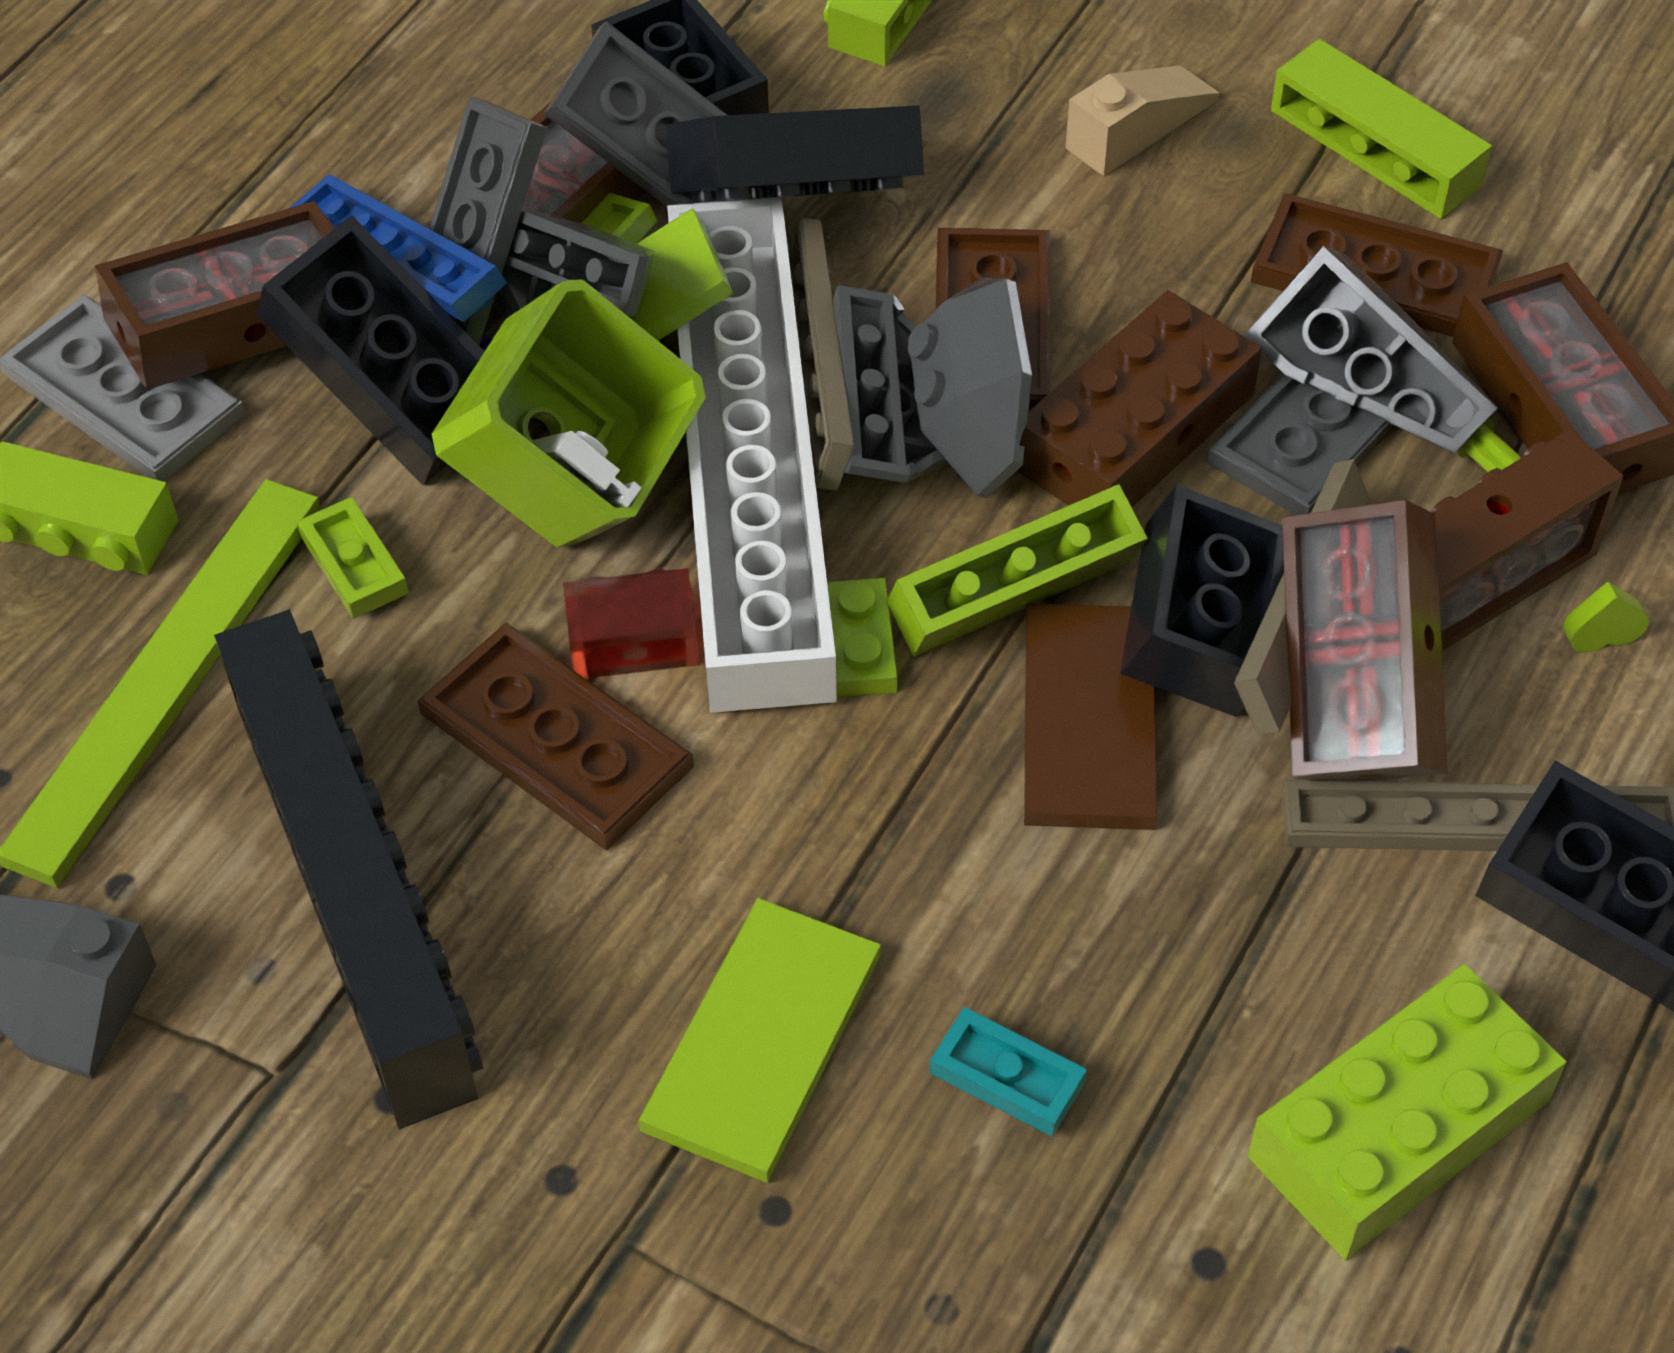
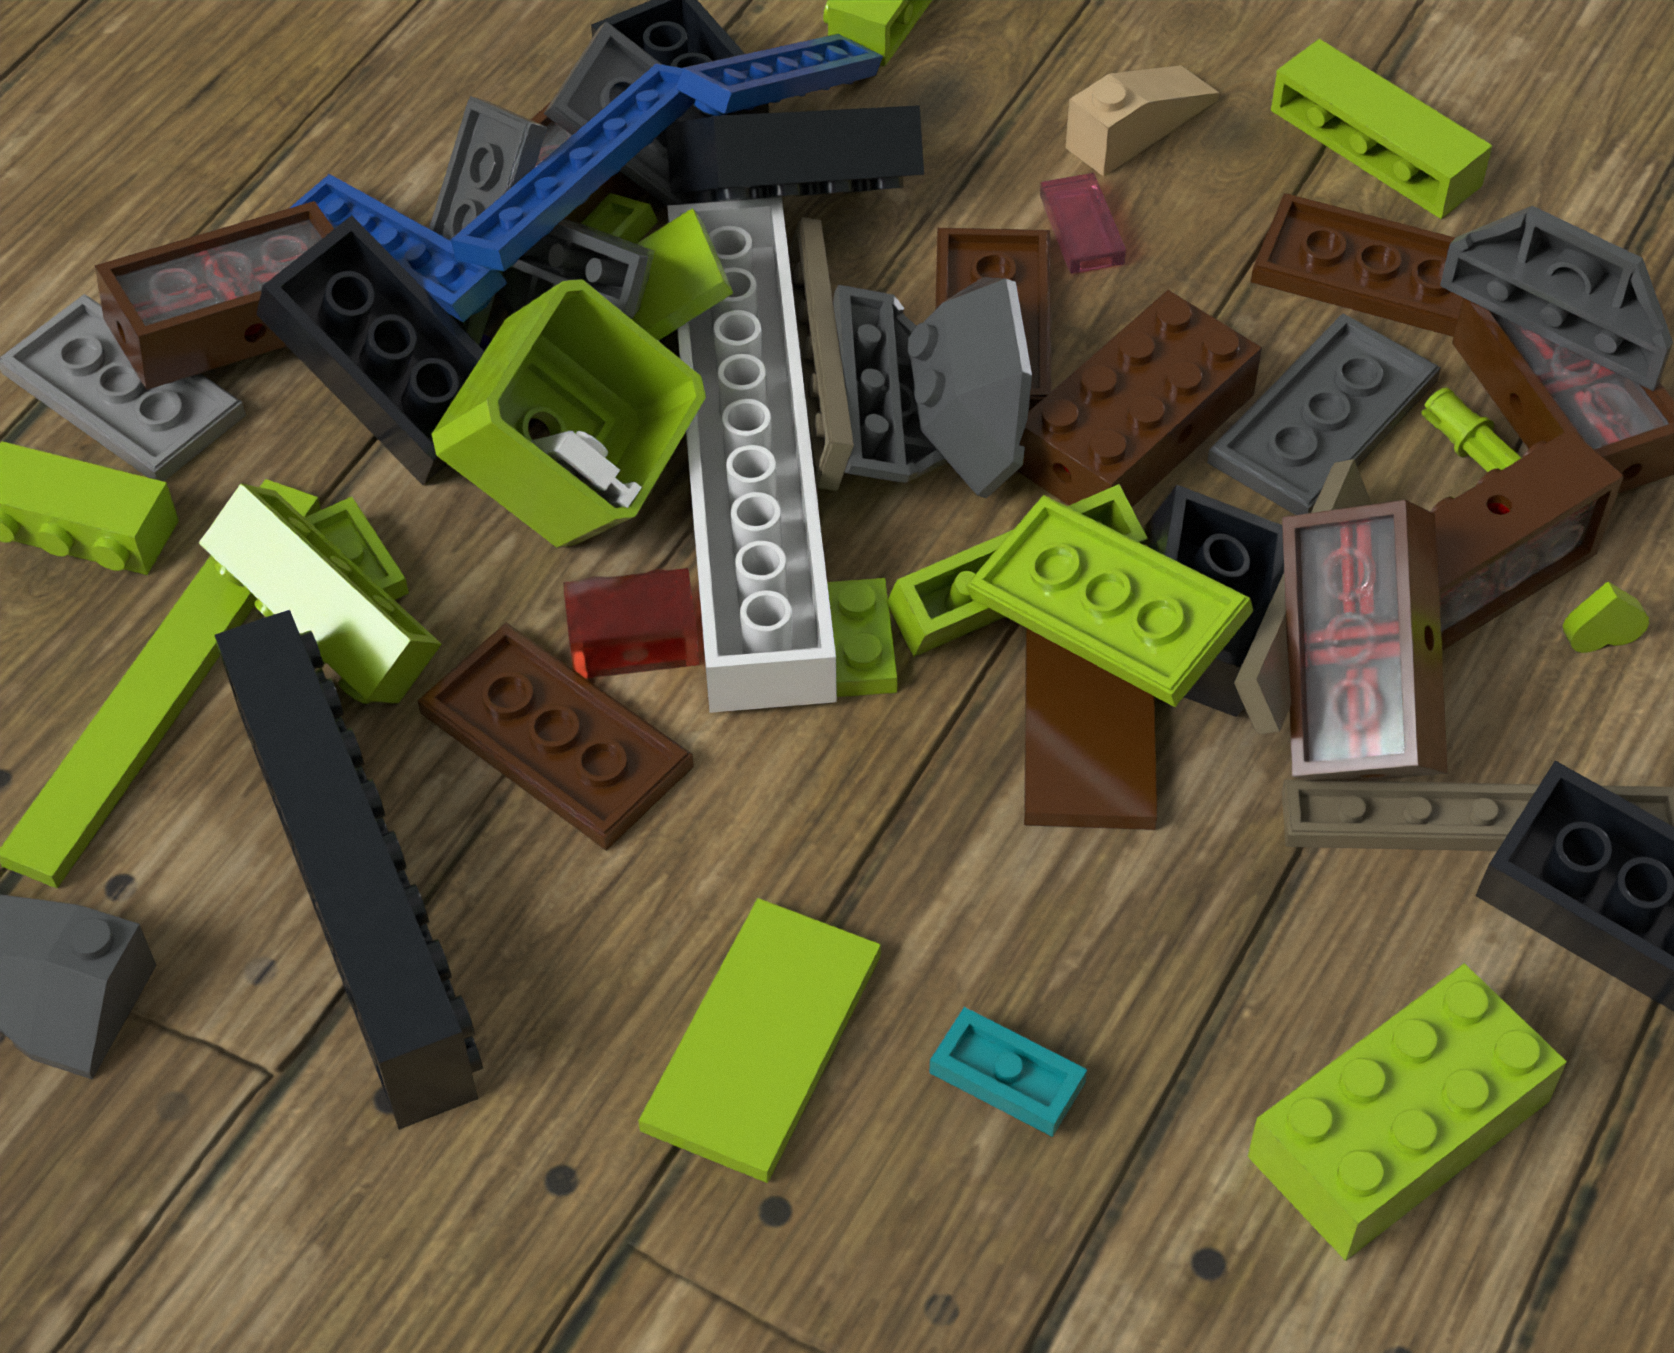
(295, 567): none -> brick
(573, 171): none -> blue plate
(777, 74): none -> blue plate
(1082, 223): none -> clear pink tile
(1110, 600): none -> lime tile
(1364, 349): dark grey wedge -> none
(1565, 290): none -> dark grey wedge

